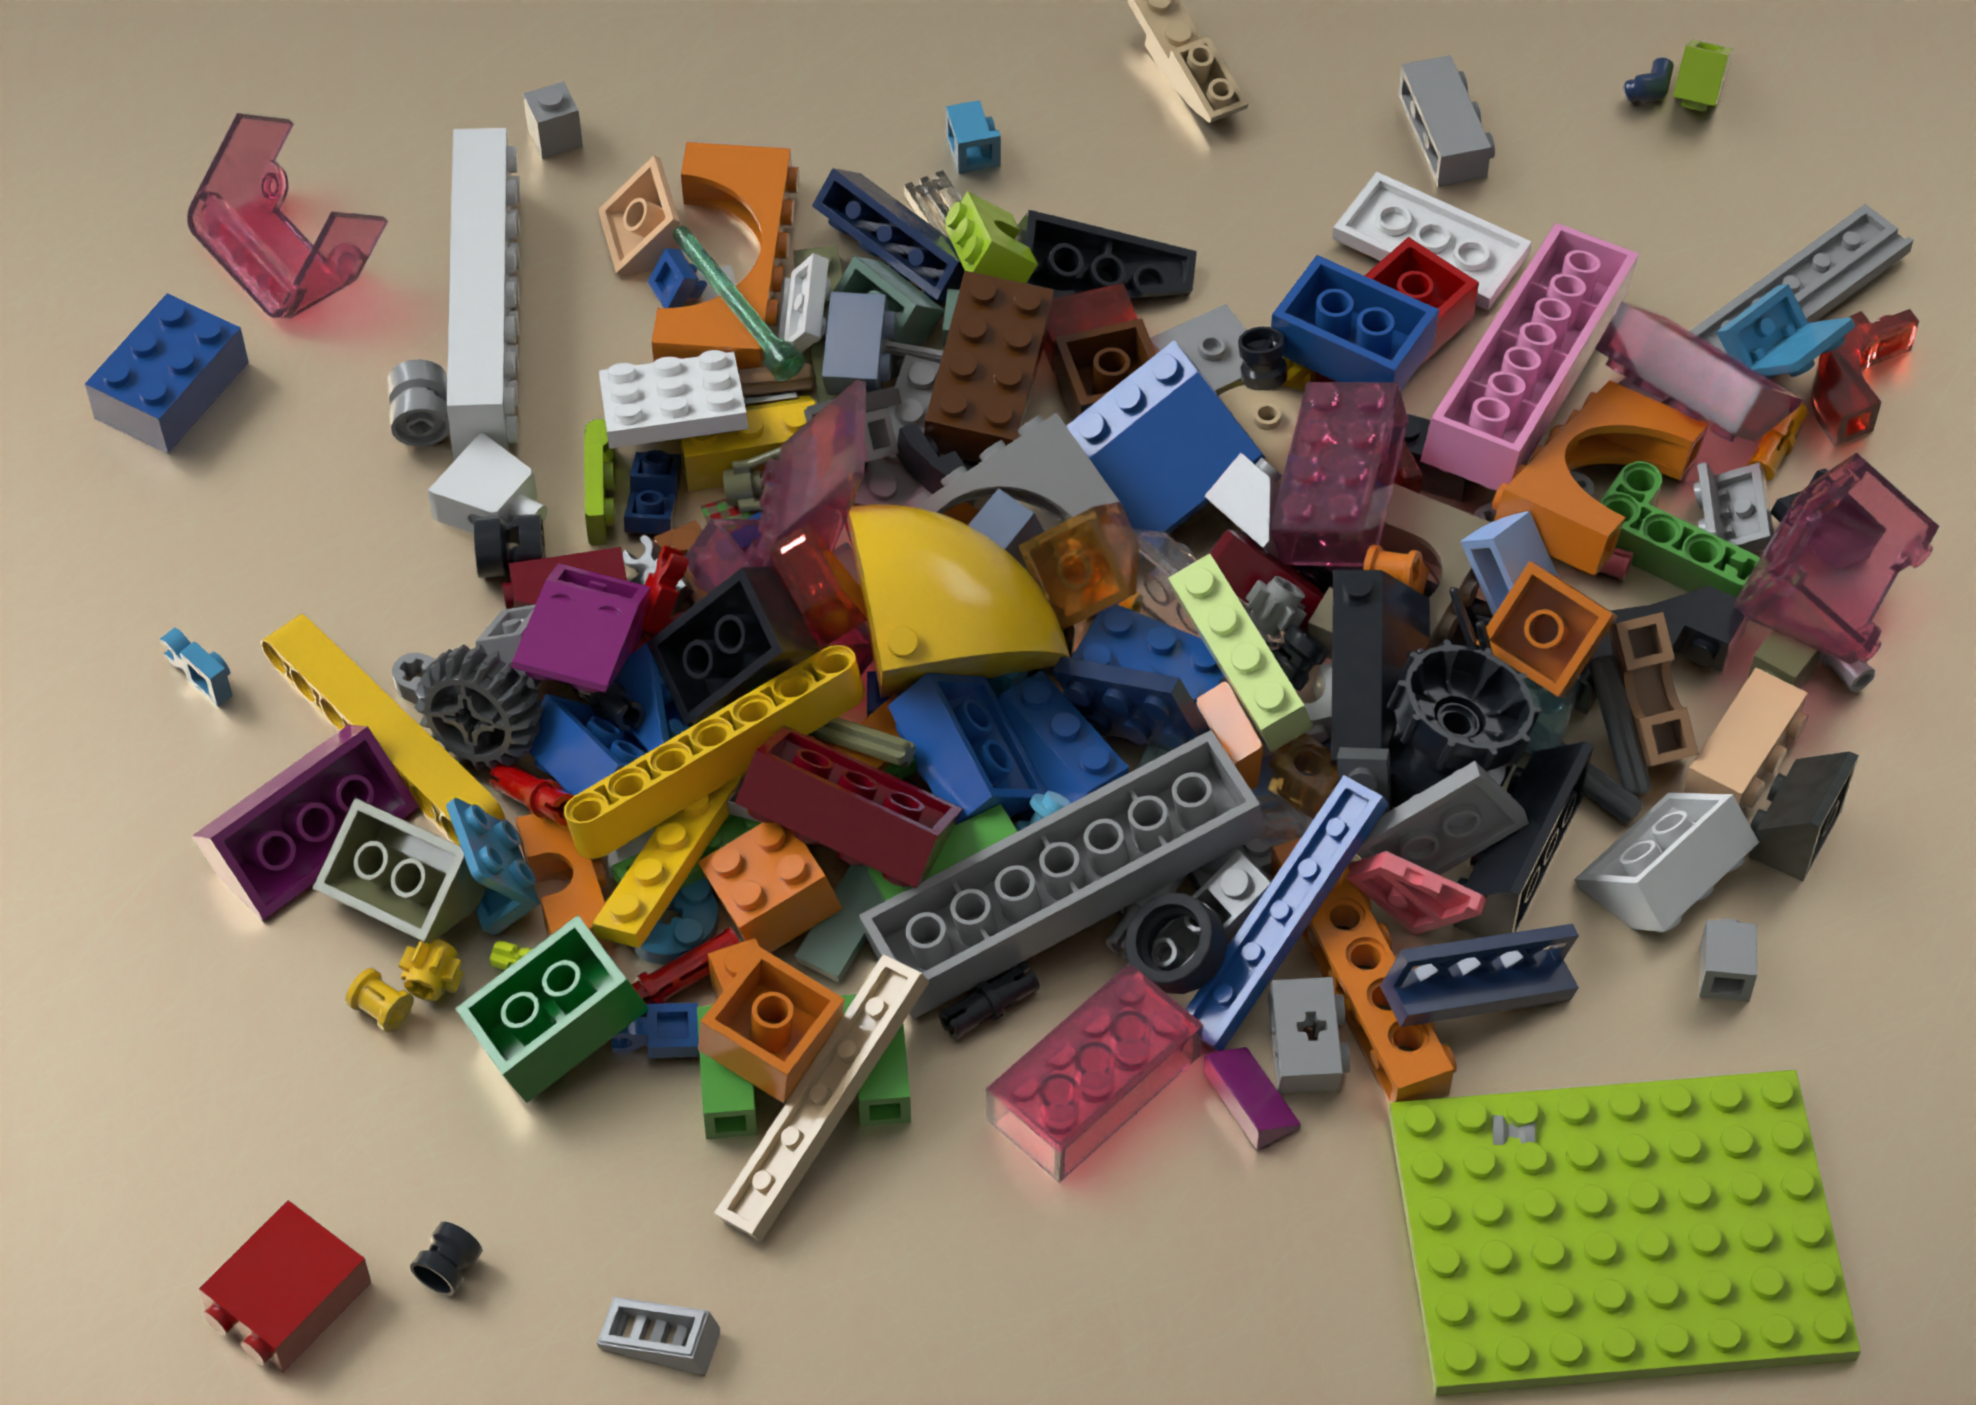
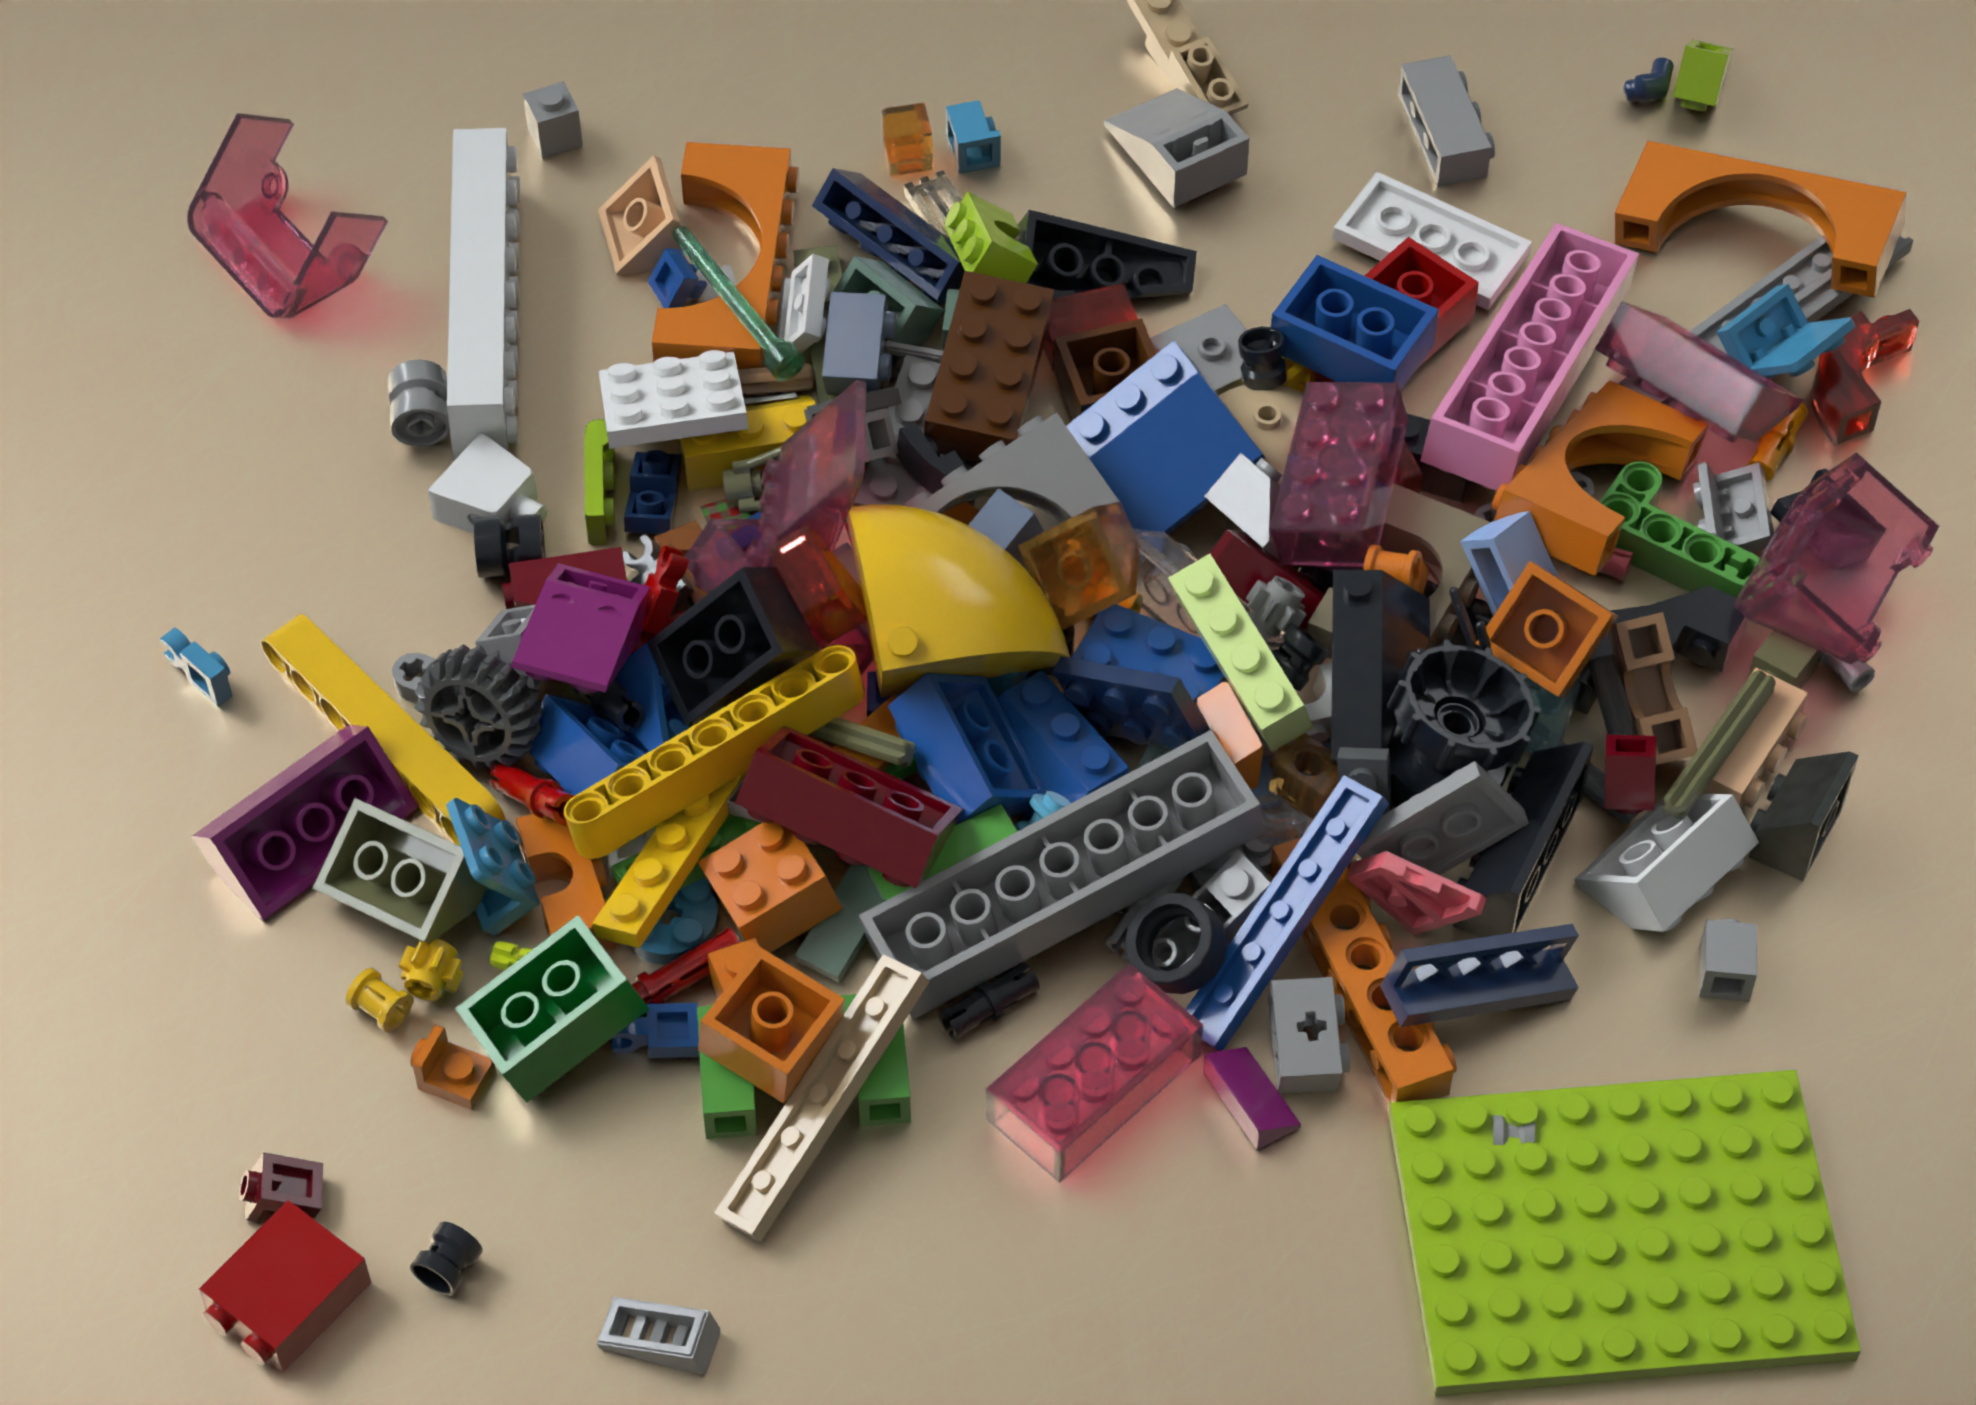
(167, 373): blue brick -> none
(281, 1179): none -> bracket
(450, 1069): none -> orange bracket
(907, 139): none -> clear orange panel
(1182, 144): none -> light grey slope
(1630, 773): none -> dark red brick
(1681, 183): none -> orange arch
(1718, 744): none -> olive axle

